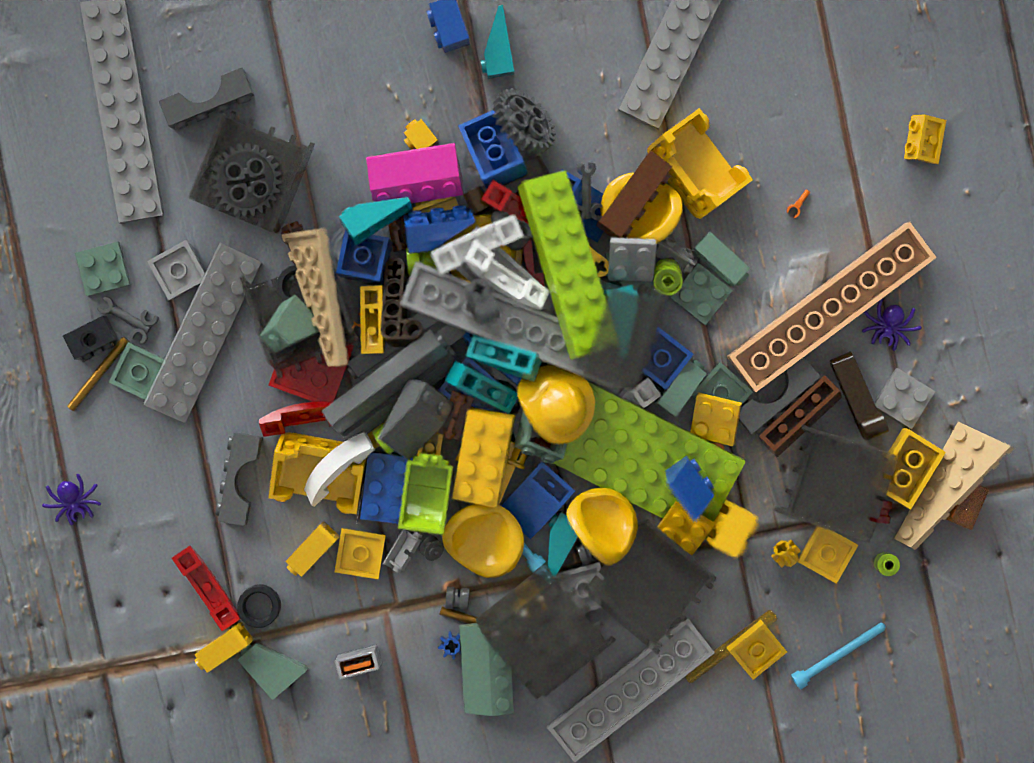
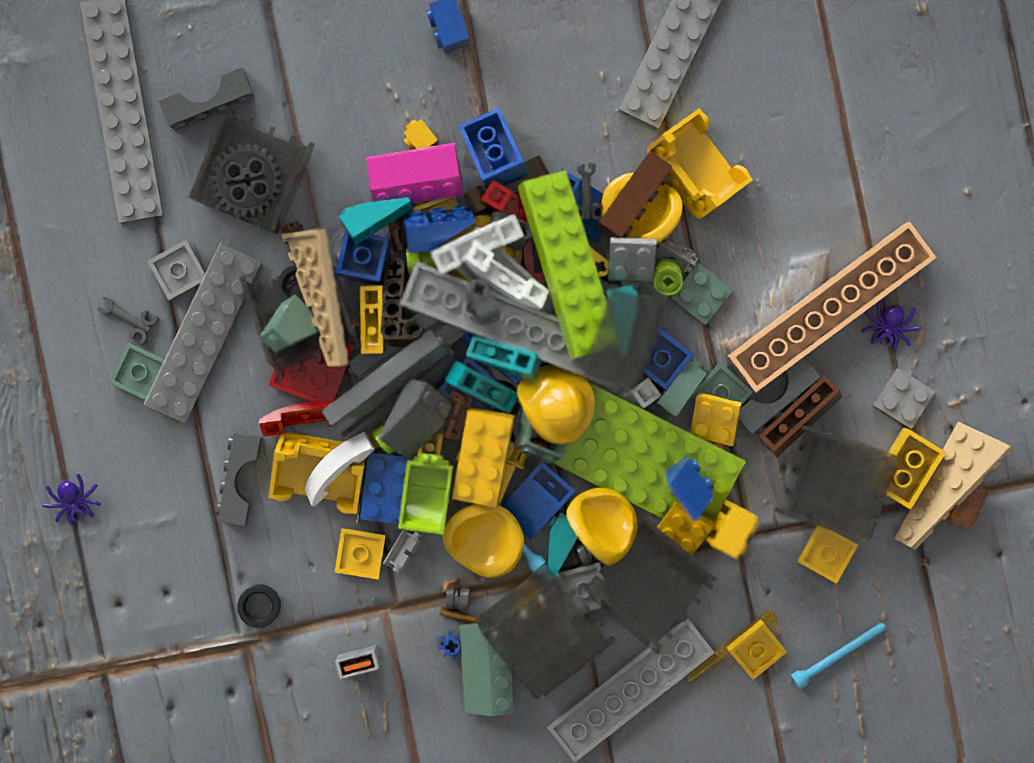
(77, 339): black brick -> none
(98, 373): pearl gold bar -> none
(102, 269): sand green plate -> none
(207, 587): red slope -> none
(223, 647): yellow slope -> none
(270, 668): sand green slope -> none
(311, 549): yellow slope -> none
(431, 548): dark grey wheel -> none
(497, 54): teal slope -> none
(523, 121): dark grey gear -> none
(721, 260): sand green window -> none
(786, 553): yellow gear -> none
(798, 204): orange hand -> none
(858, 398): dark brown beam -> none
(881, 559): lime brick -> none
(883, 517): dark red wheel -> none
(925, 139): yellow bracket -> none

